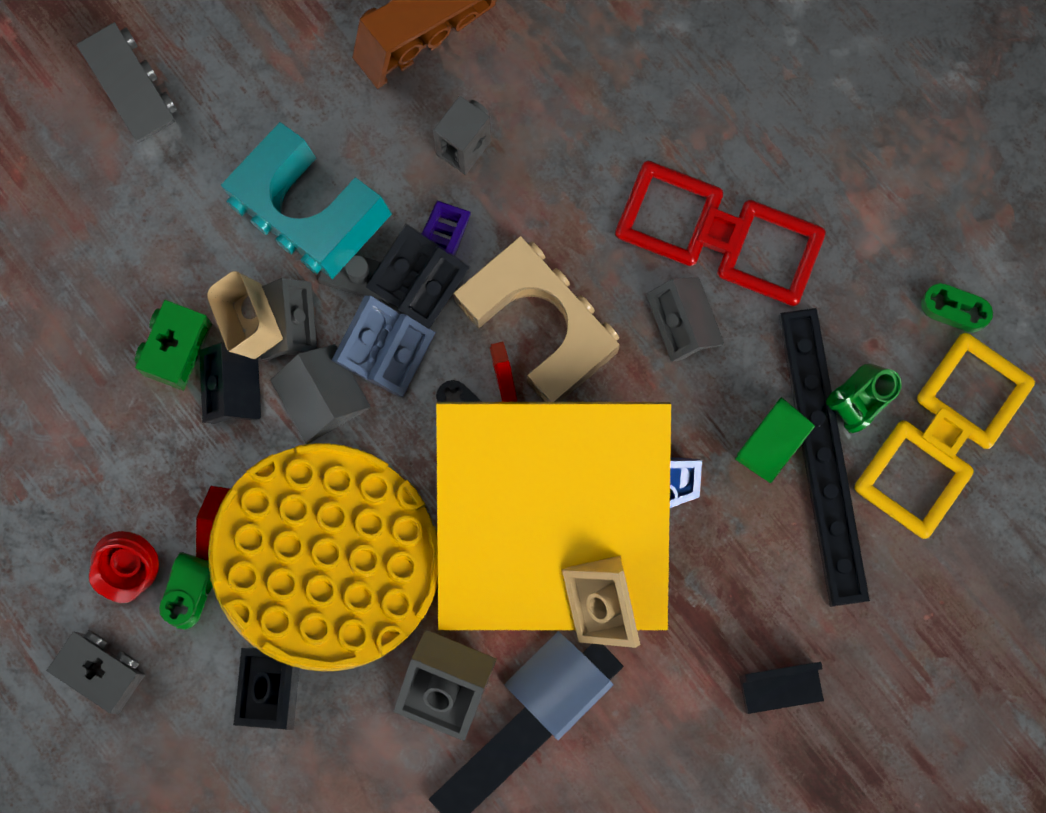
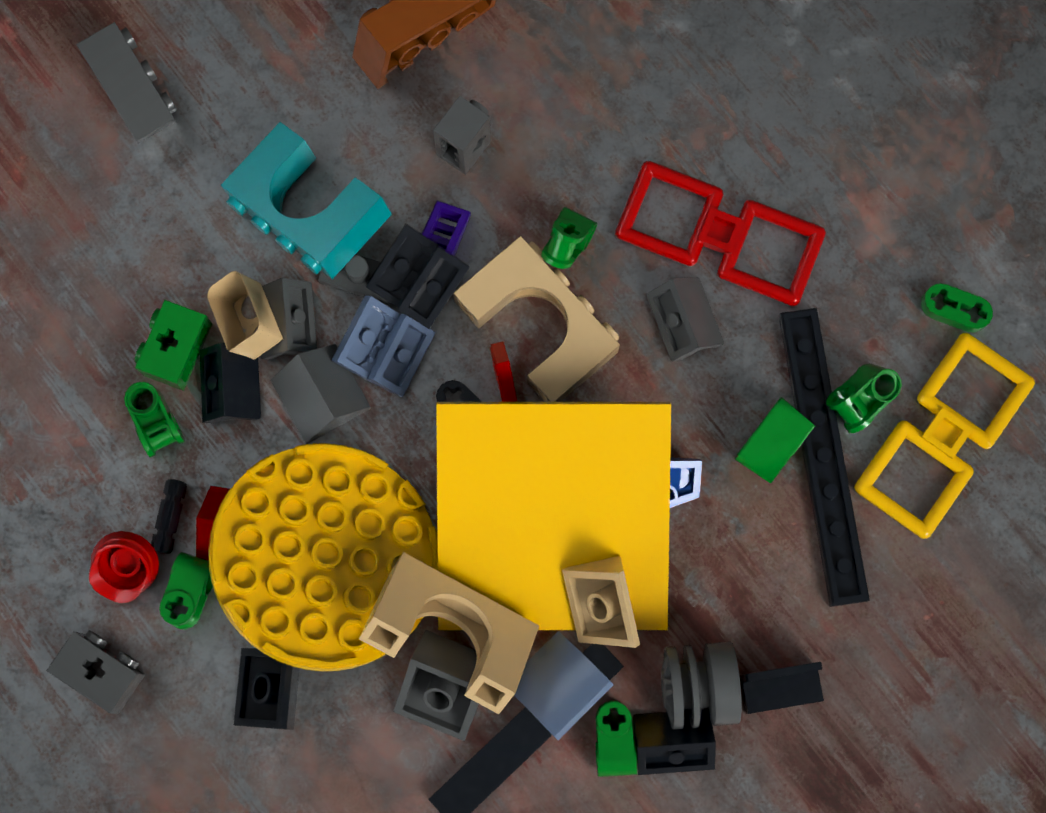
(156, 424): none -> green piece
(168, 515): none -> black axle
(498, 634): none -> tan arch
(568, 238): none -> green piece
(615, 747): none -> green piece
(673, 750): none -> black panel
(702, 685): none -> dark grey wheel

